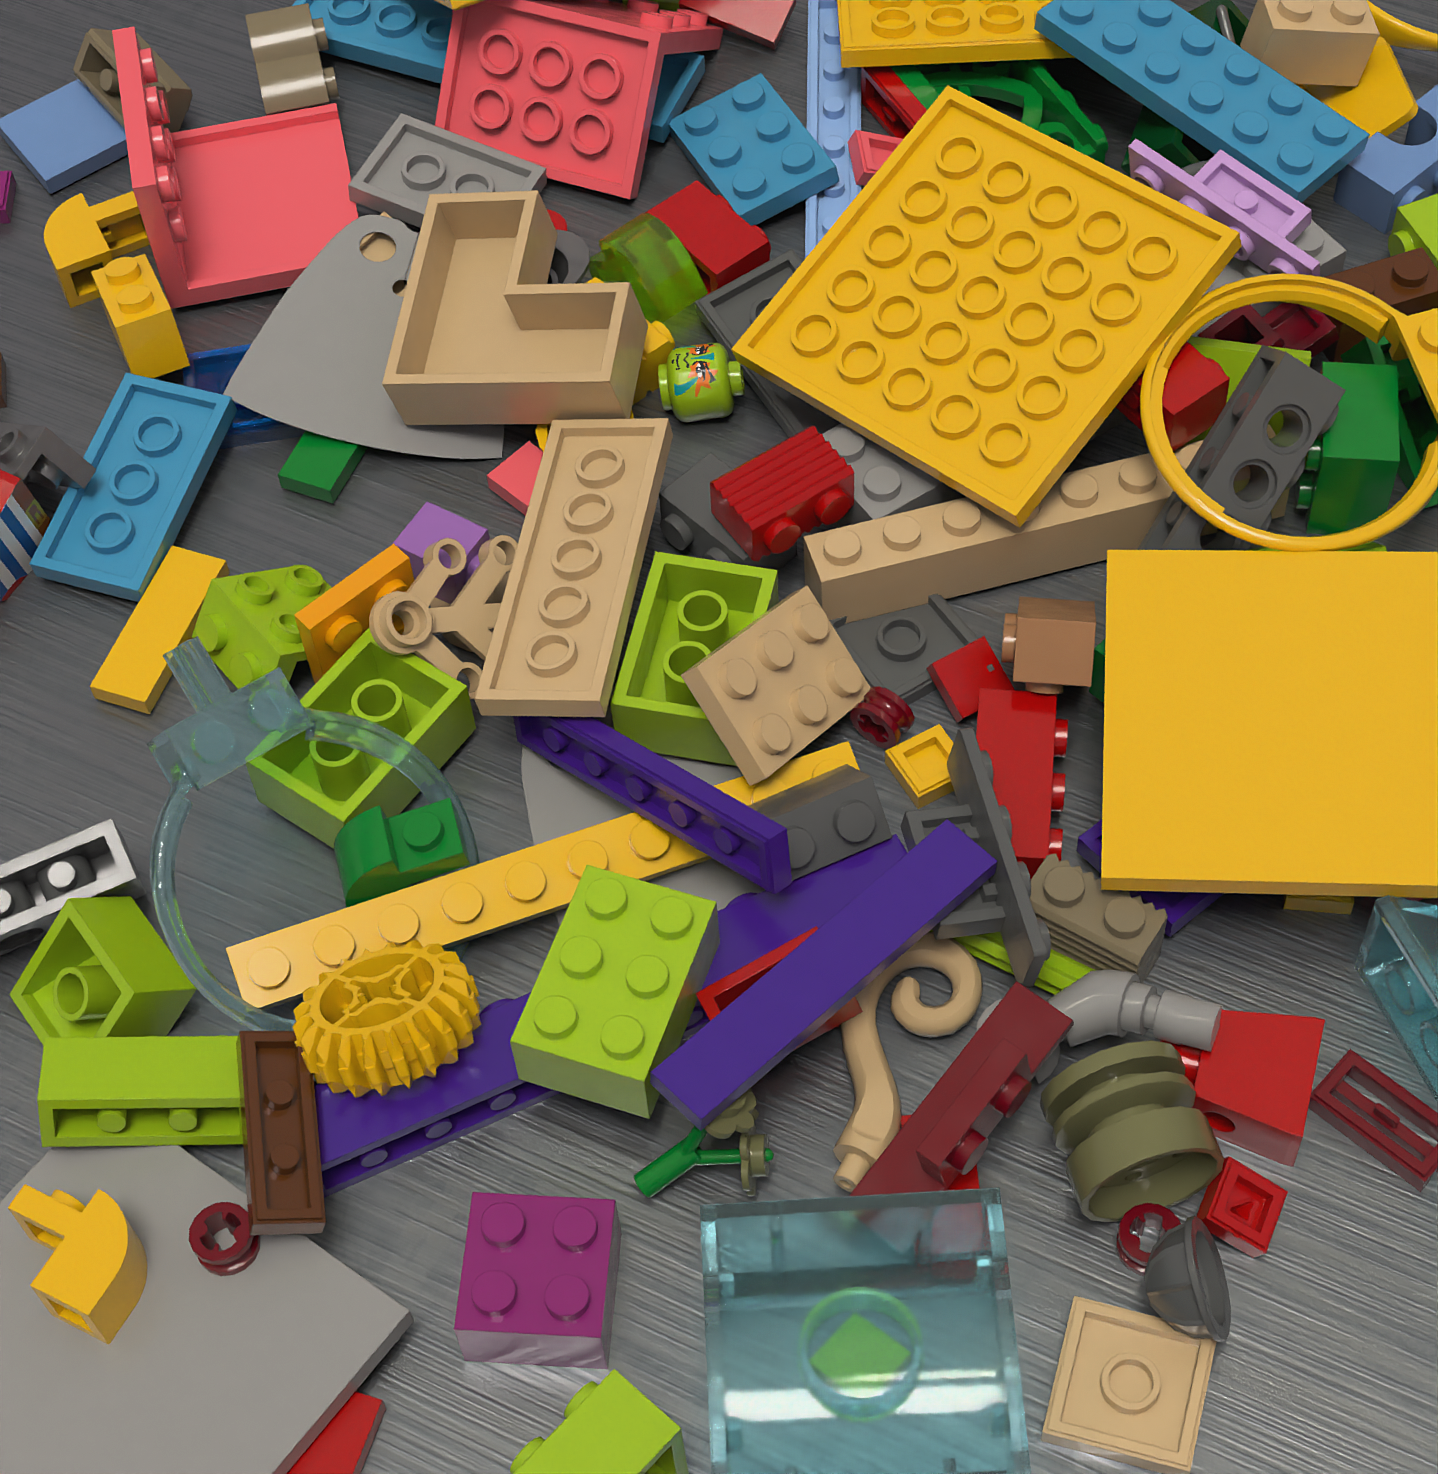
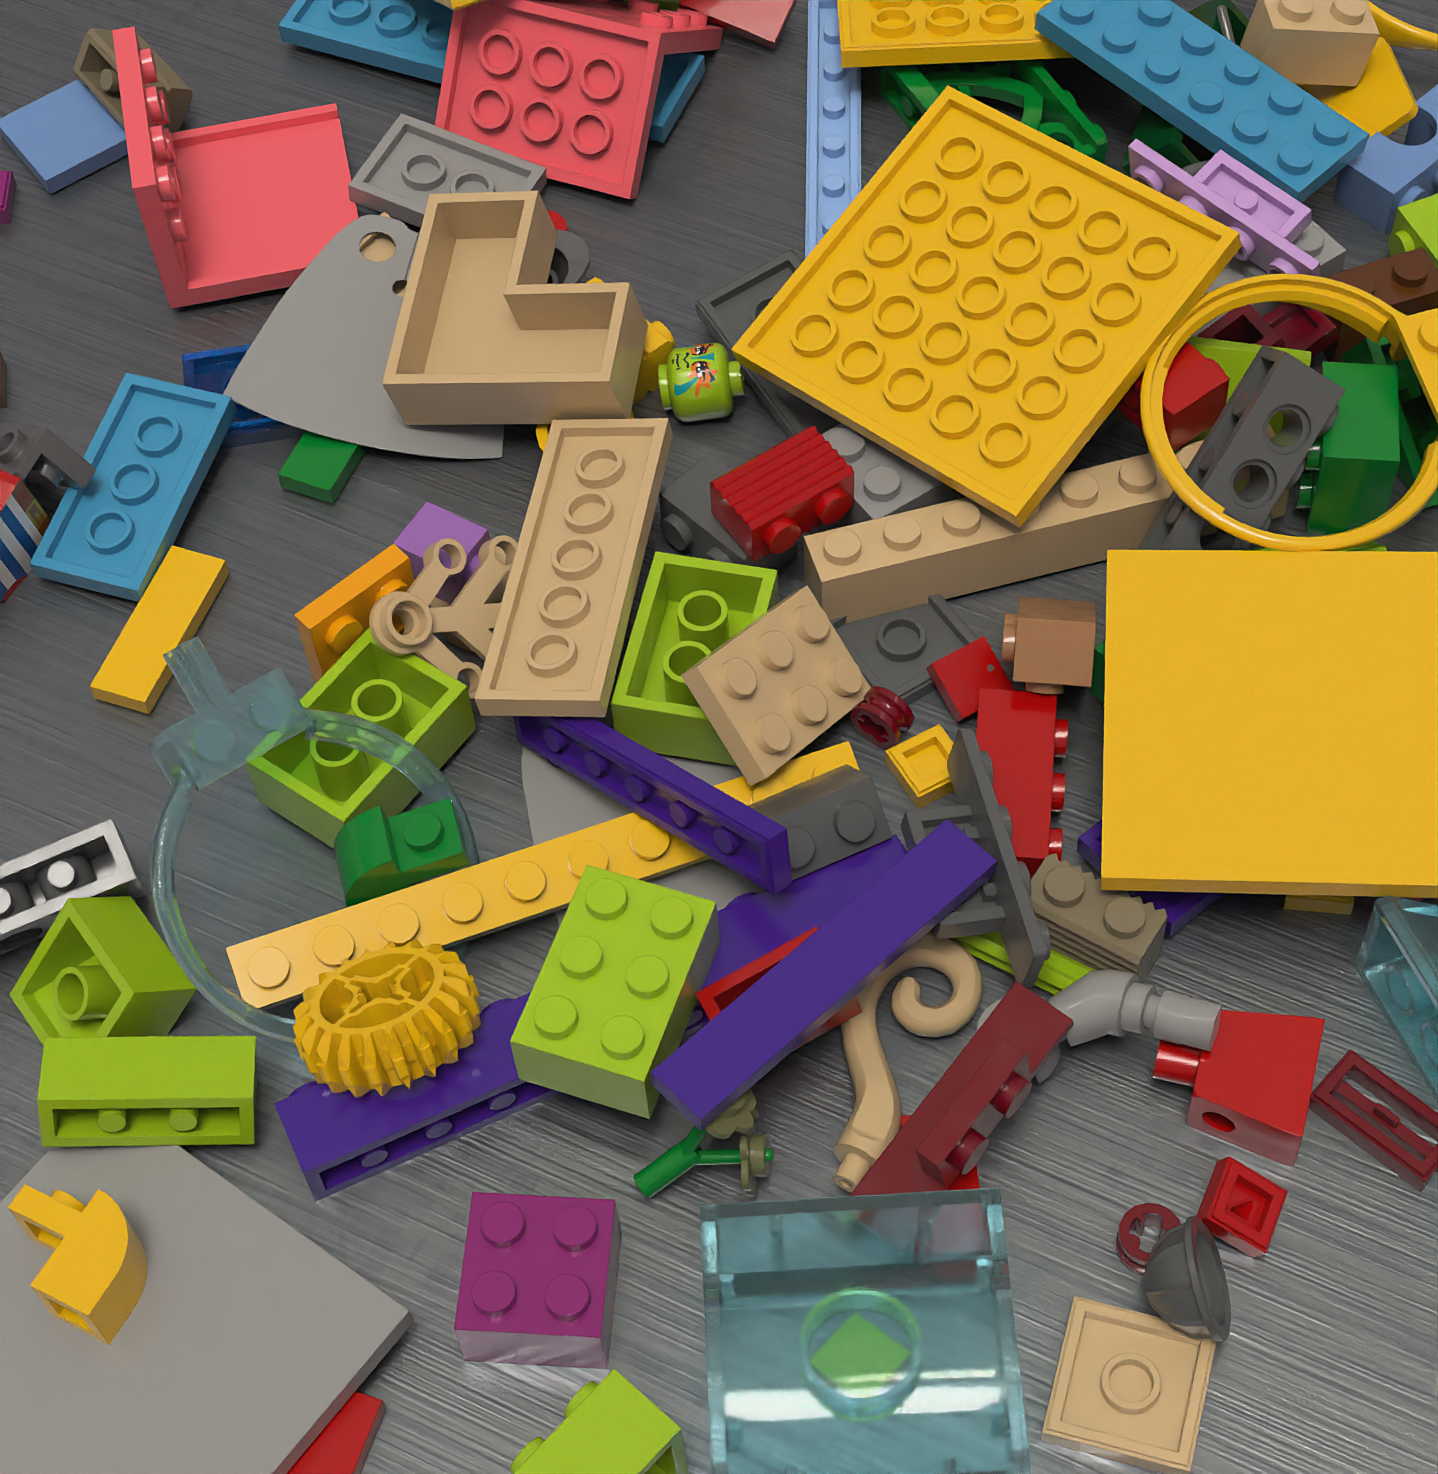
(89, 238): yellow brick -> none
(140, 317): yellow brick -> none
(210, 1255): dark red bush -> none
(251, 621): lime bracket -> none
(279, 1135): reddish brown tile -> none
(288, 59): dark tan brick -> none
(516, 476): coral tile -> none
(653, 263): clear neon green brick -> none
(713, 235): red brick -> none
(753, 150): dark azure plate -> none
(869, 152): coral tile -> none
(890, 100): red tile -> none
(1130, 1130): olive wheel -> none

